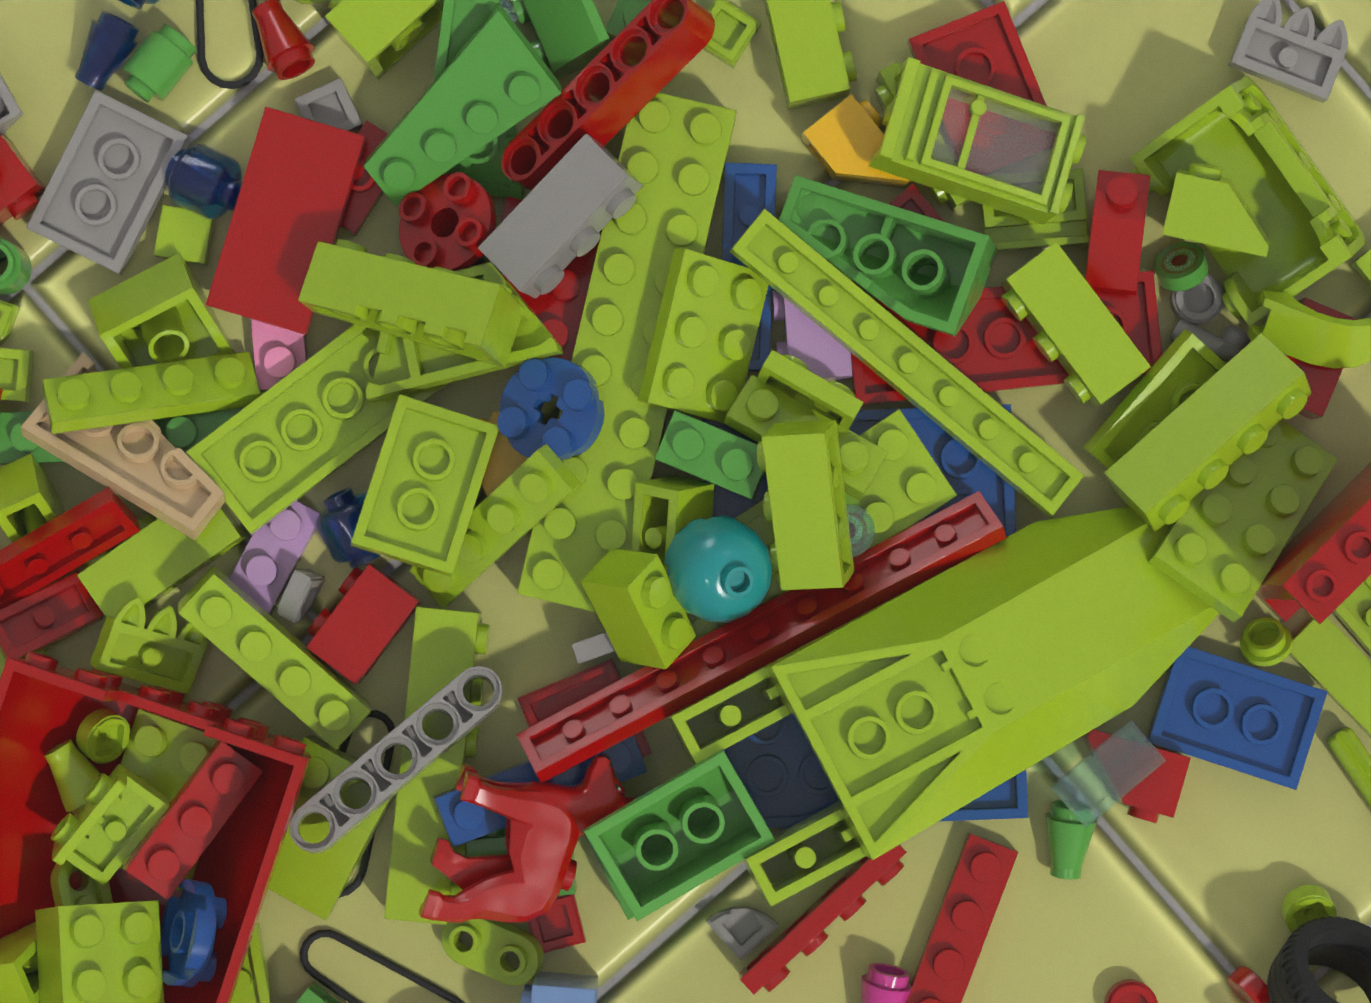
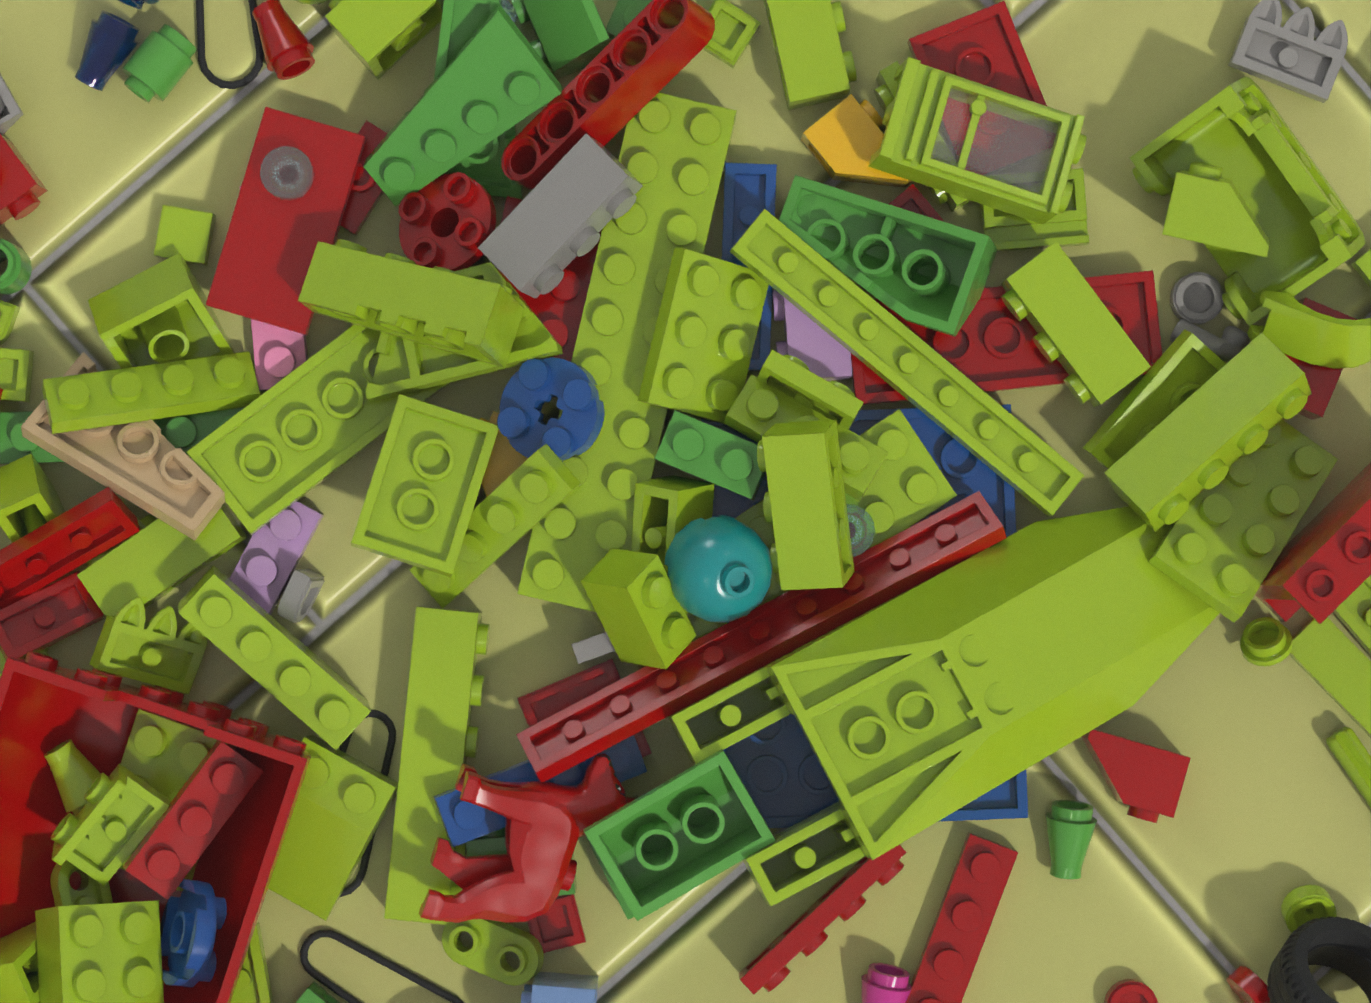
(103, 735): lime tile -> none
(107, 182): light grey plate -> none
(204, 181): clear blue head -> none
(287, 173): none -> clear light blue tile
(330, 106): light grey tile -> none
(338, 526): head -> none
(362, 623): red brick -> none
(408, 735): light grey beam -> none
(742, 928): light grey tile -> none
(1108, 773): clear light blue tile -> none
(1117, 232): red slope -> none
(1181, 266): bright green tile -> none
(1237, 716): blue plate -> none

